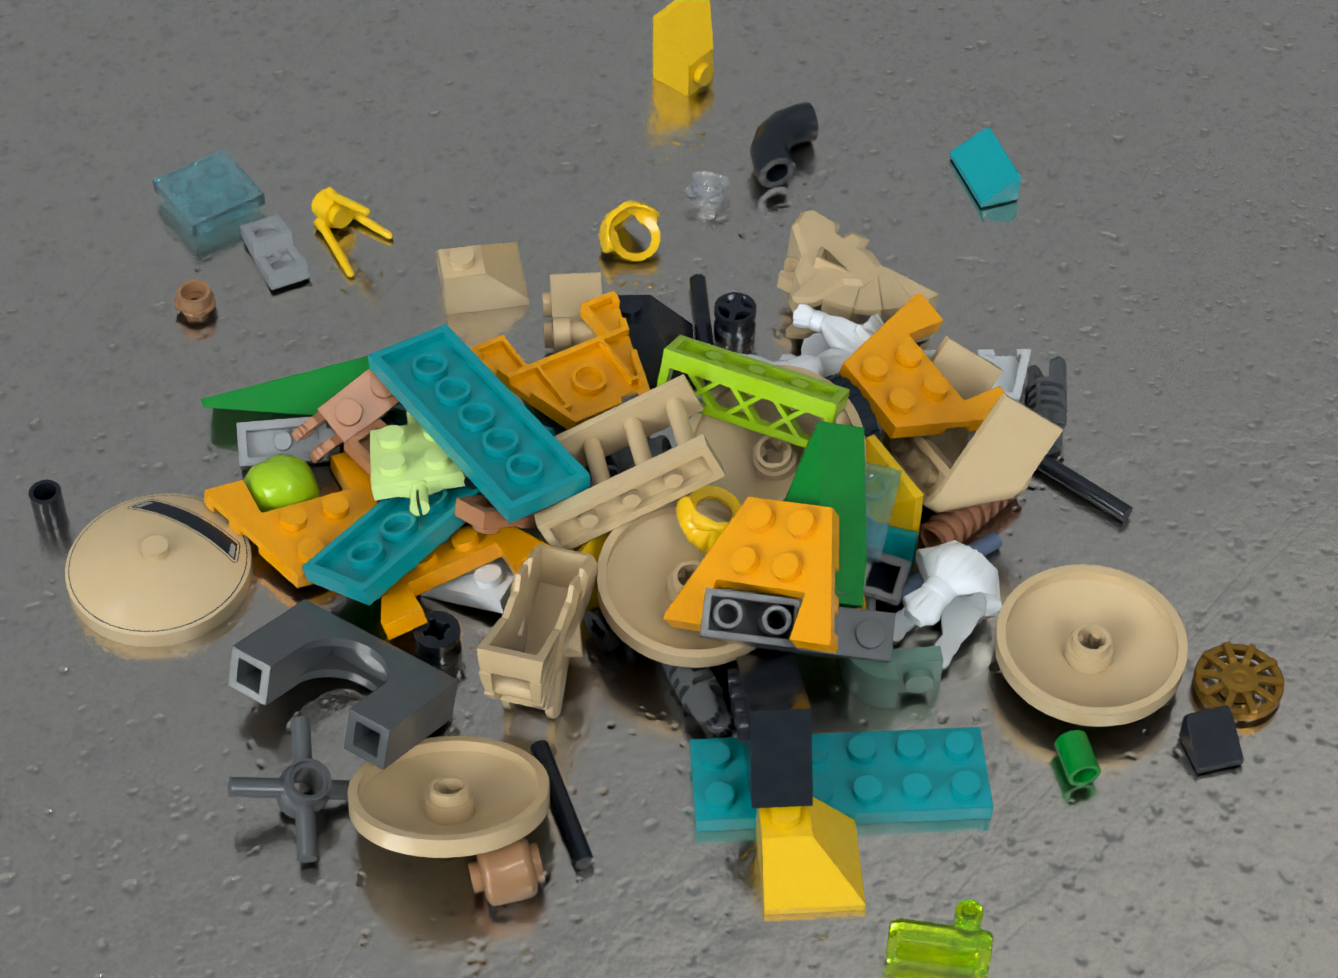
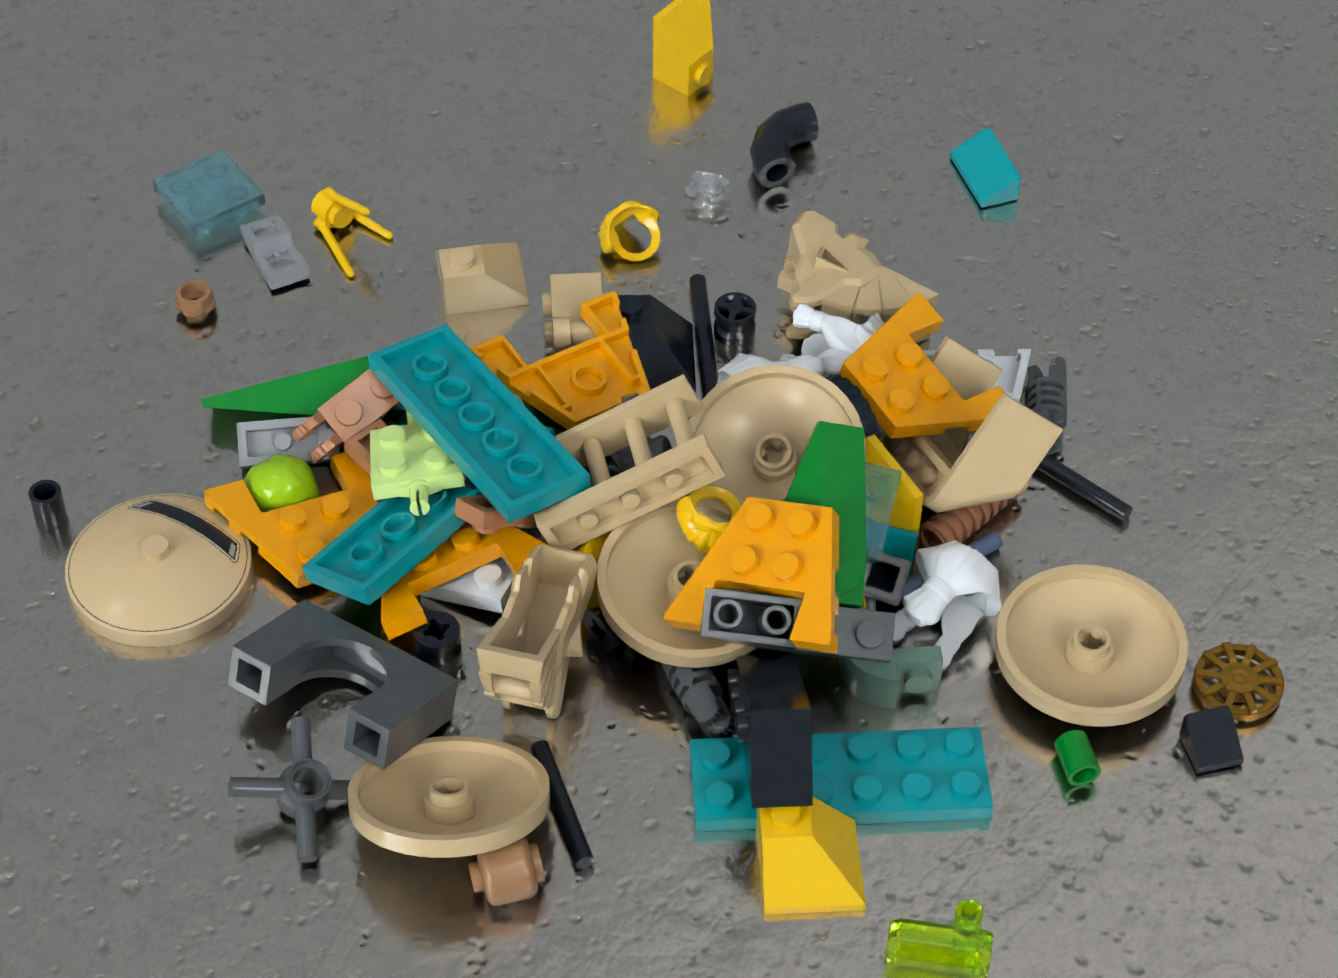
(755, 378): lime fence -> none

